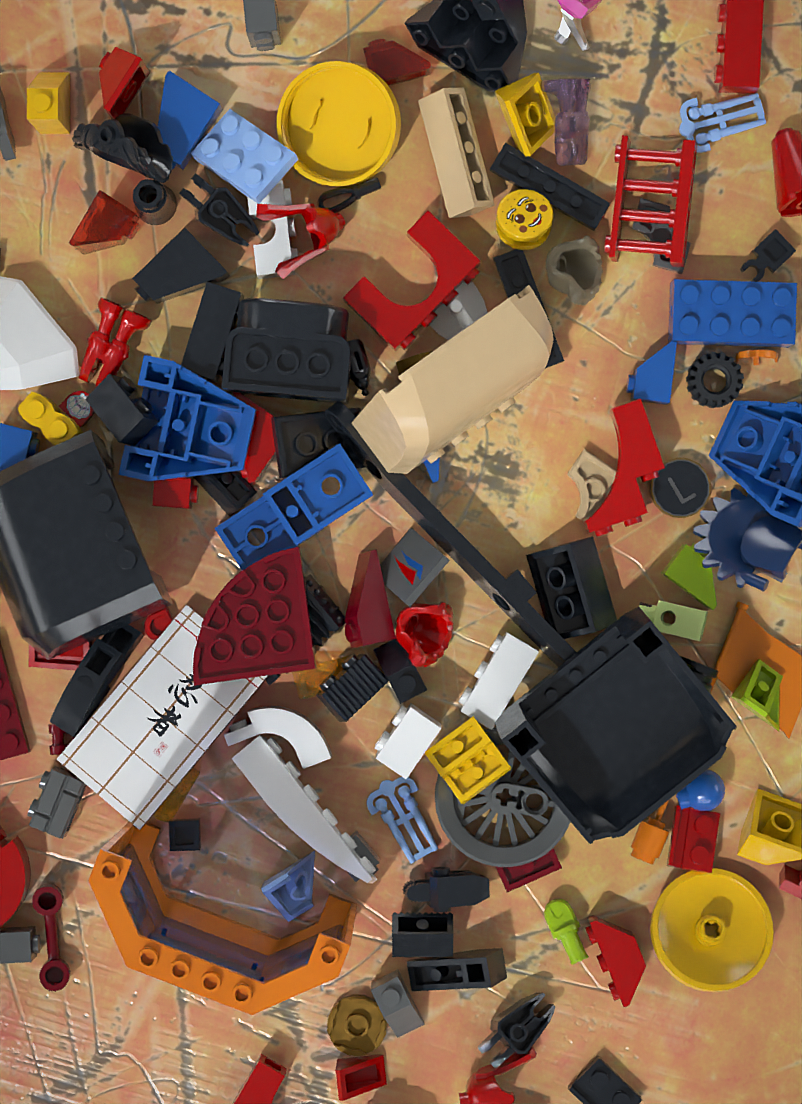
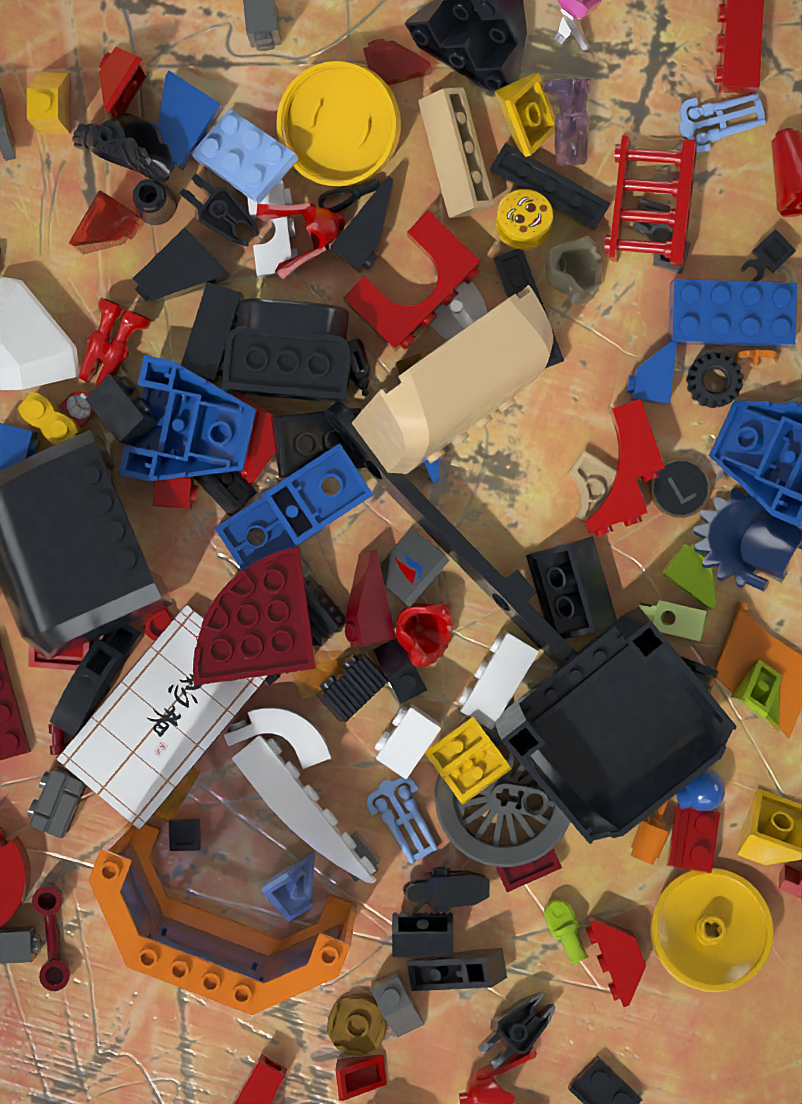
(363, 235): none -> black slope

